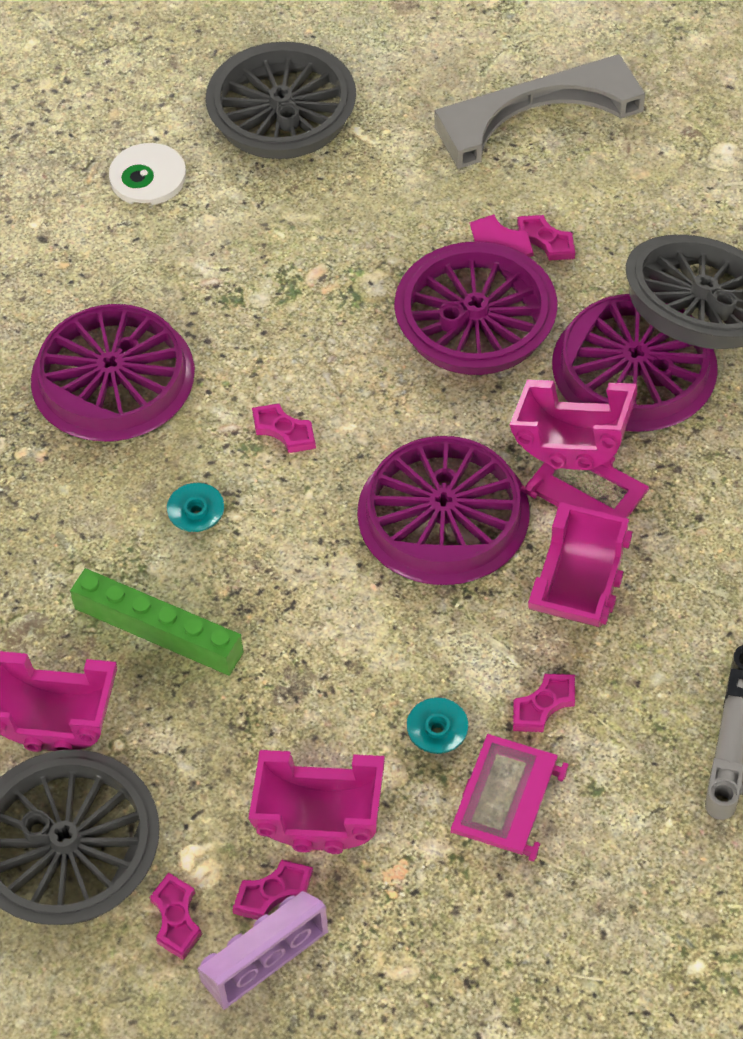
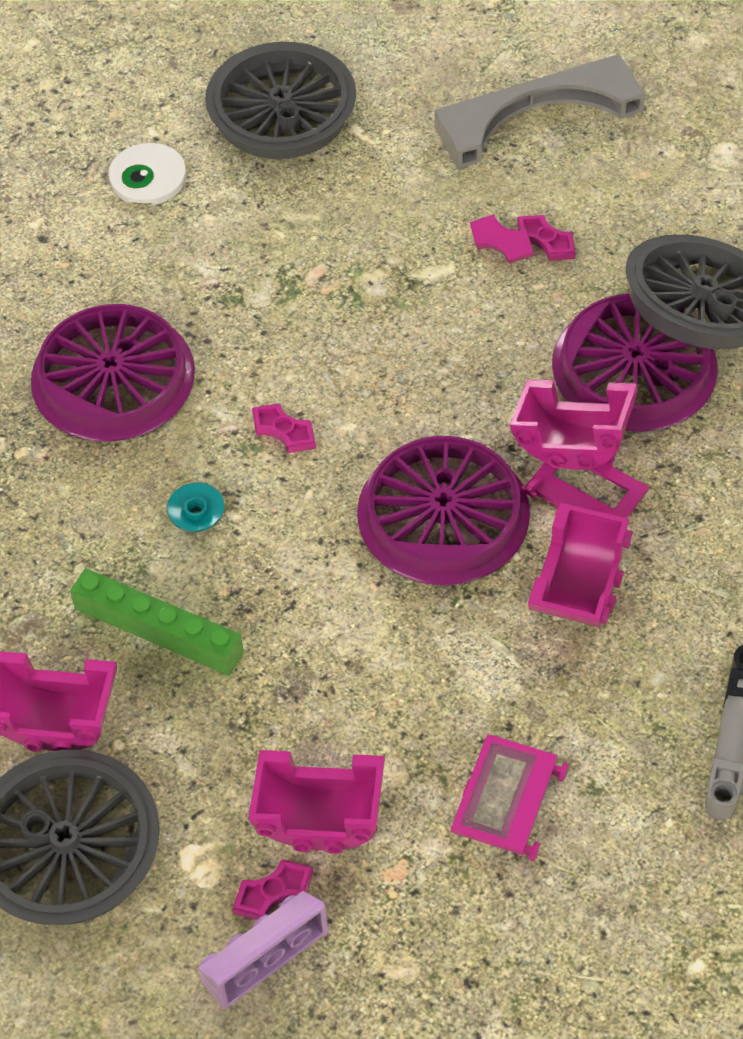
(178, 930): dark pink tile -> none
(437, 714): teal dish -> none
(475, 309): magenta piece -> none
(534, 710): dark pink tile -> none

